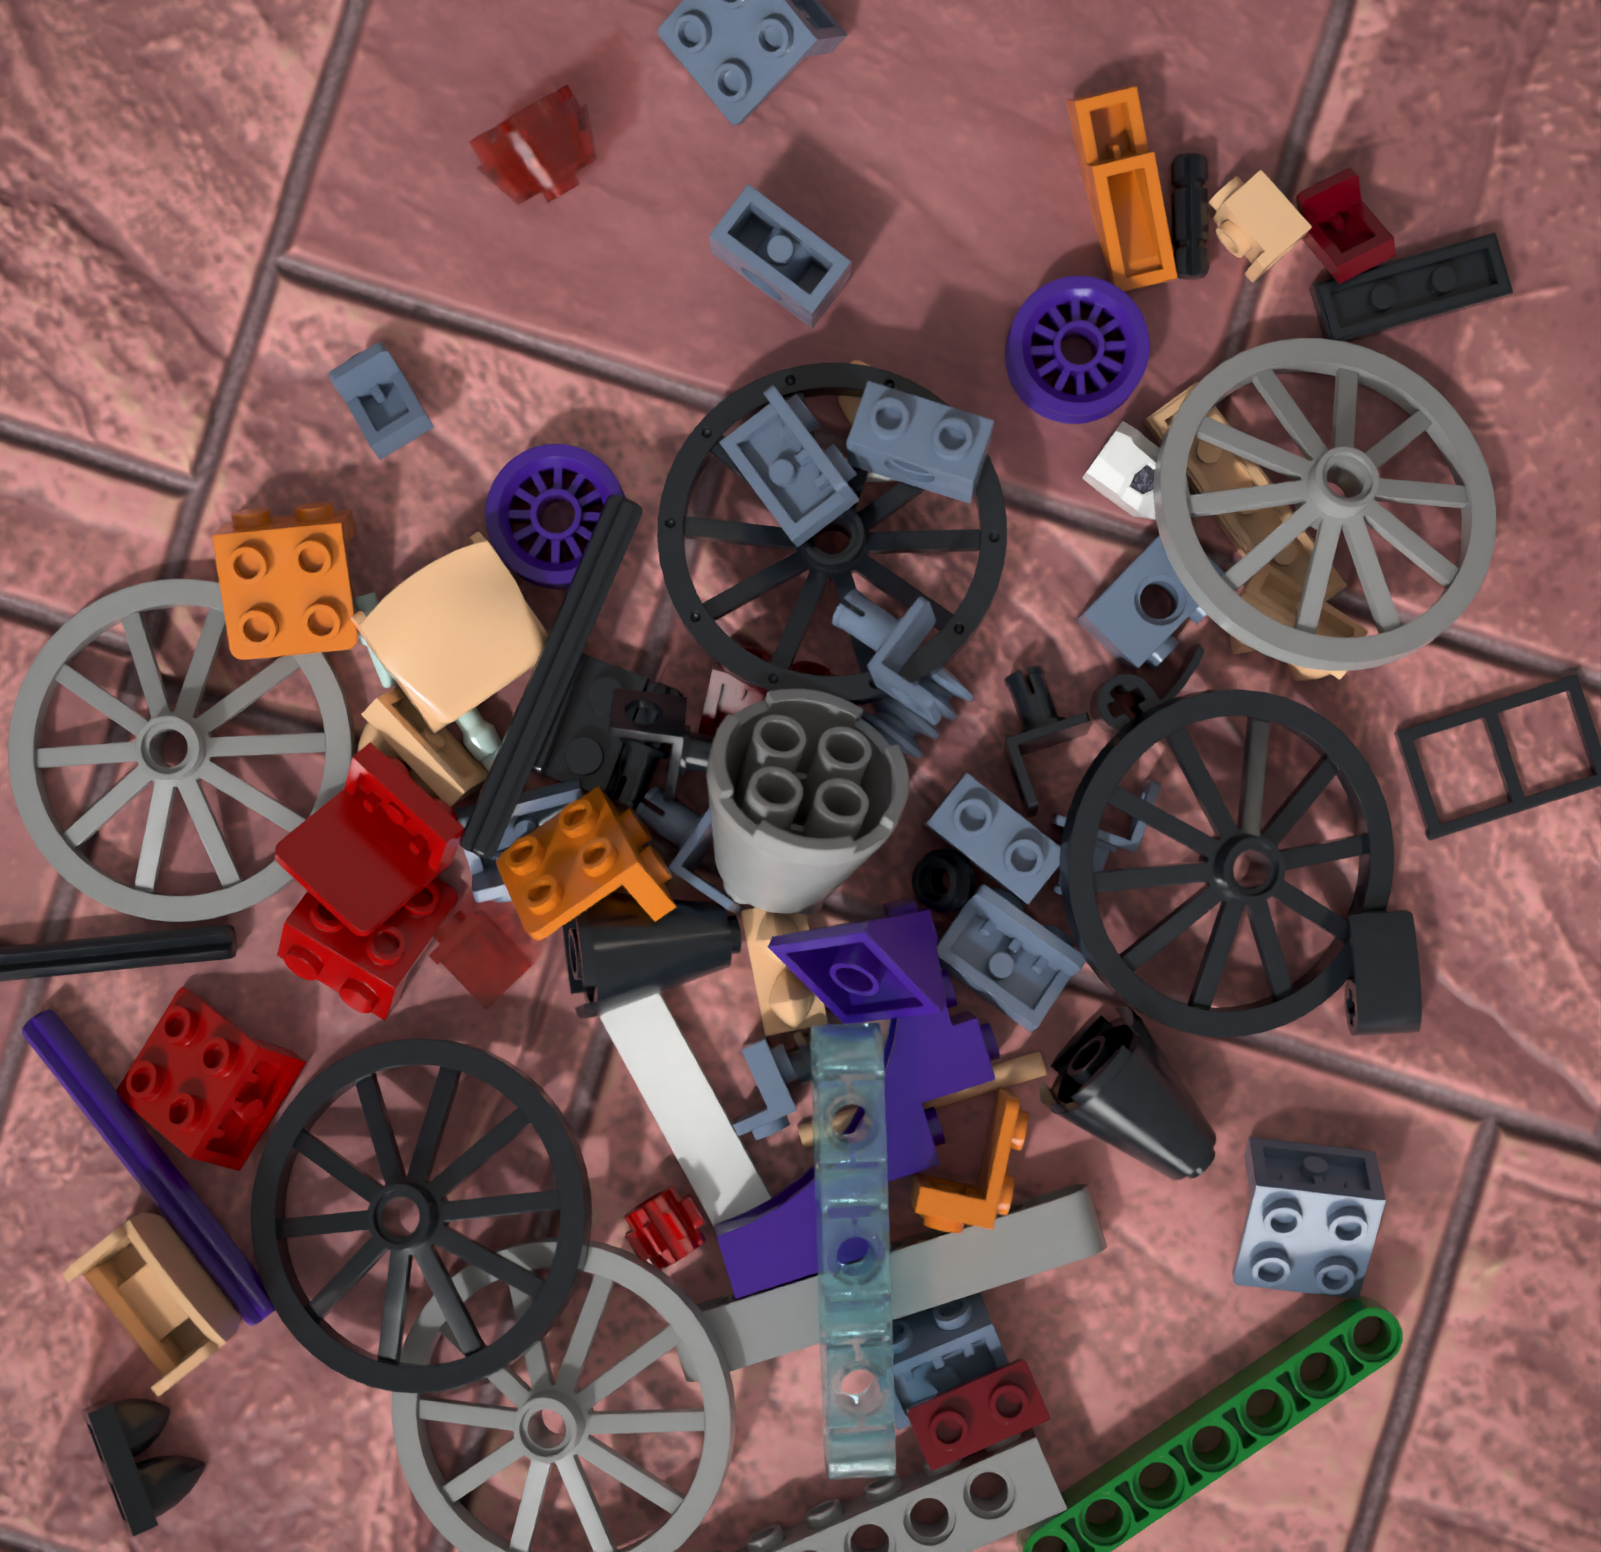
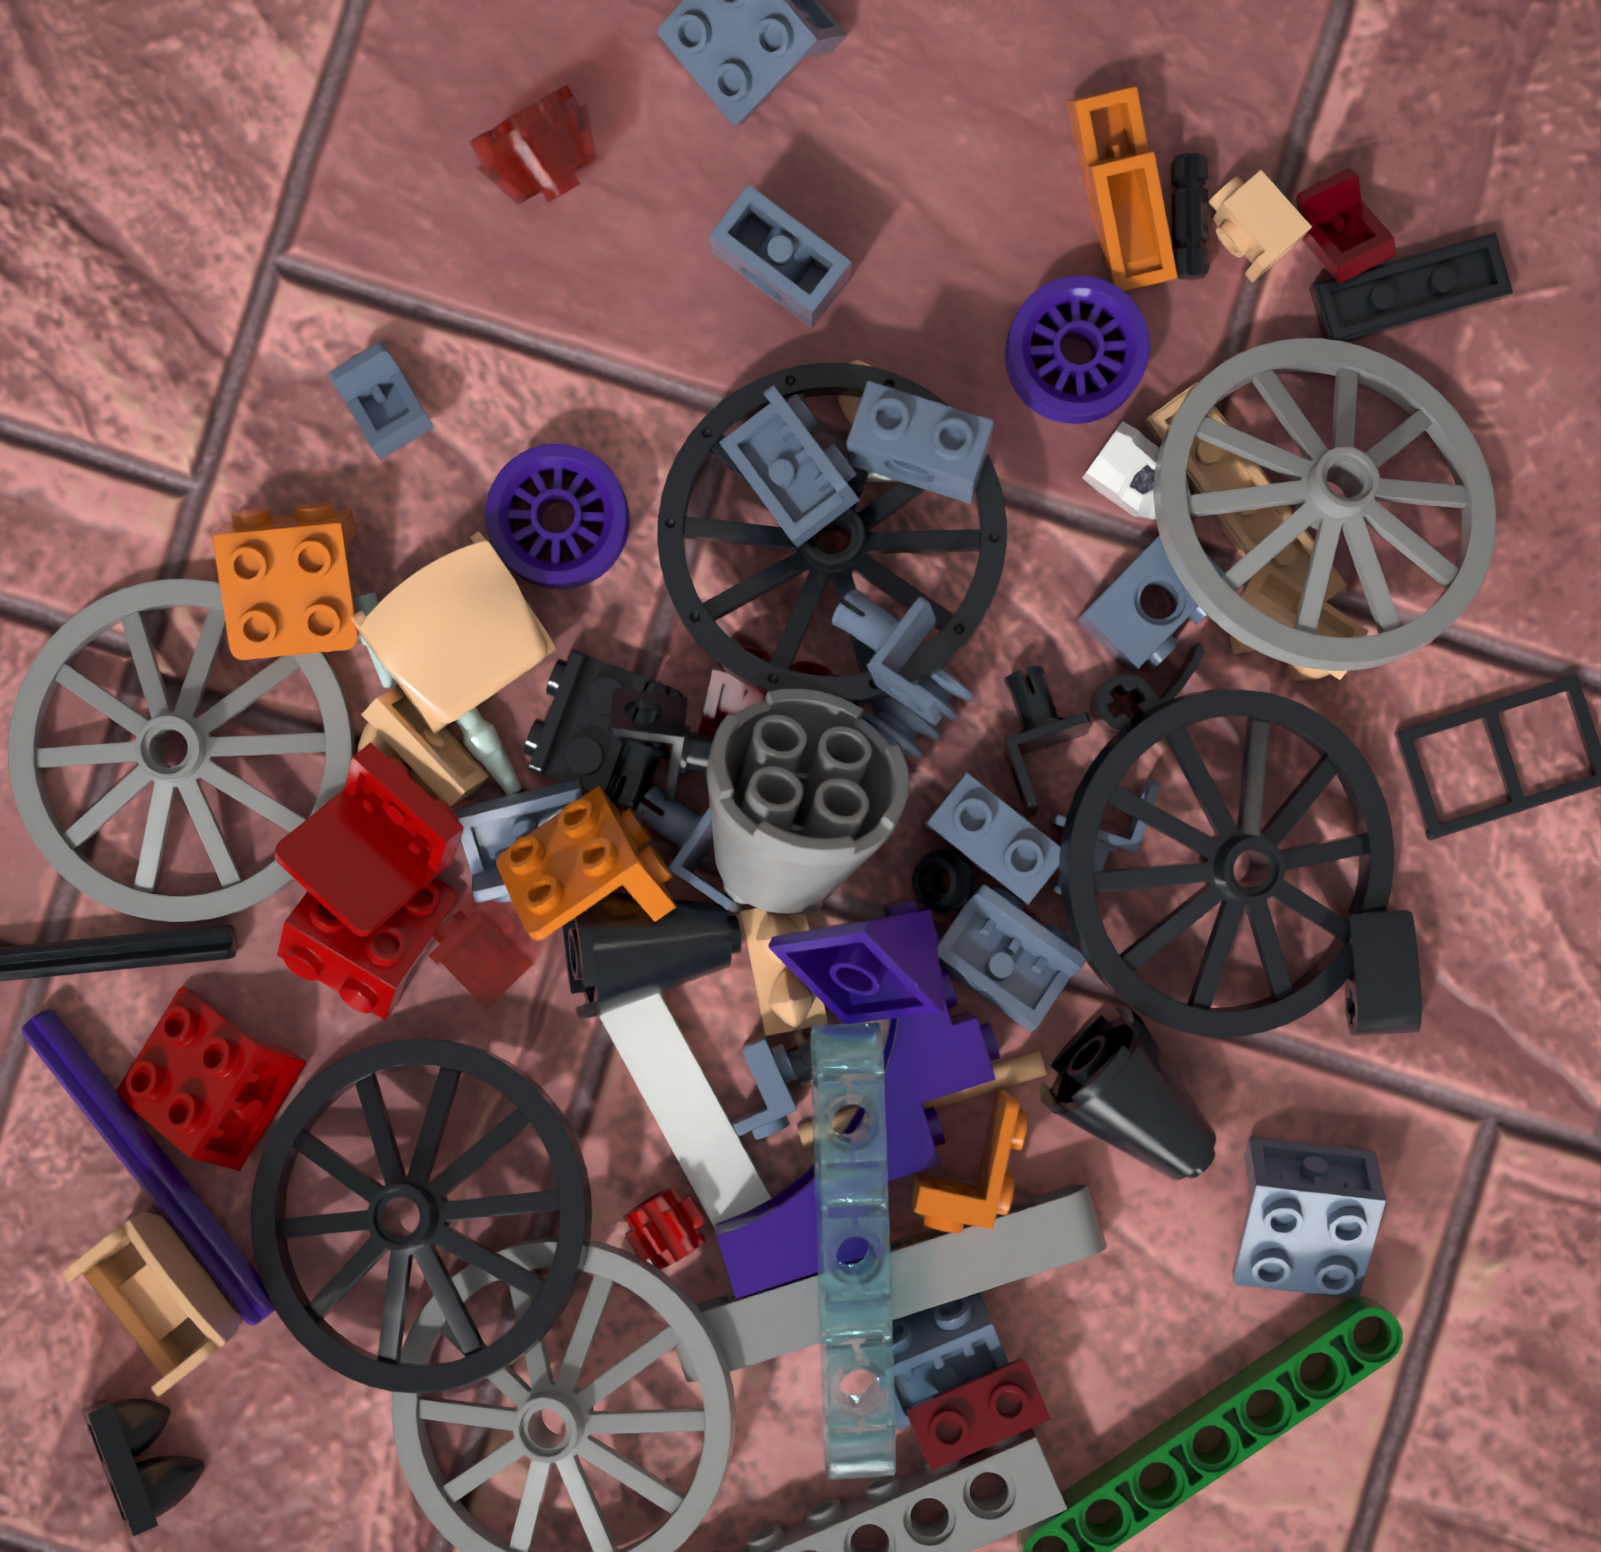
(551, 676): black axle -> none

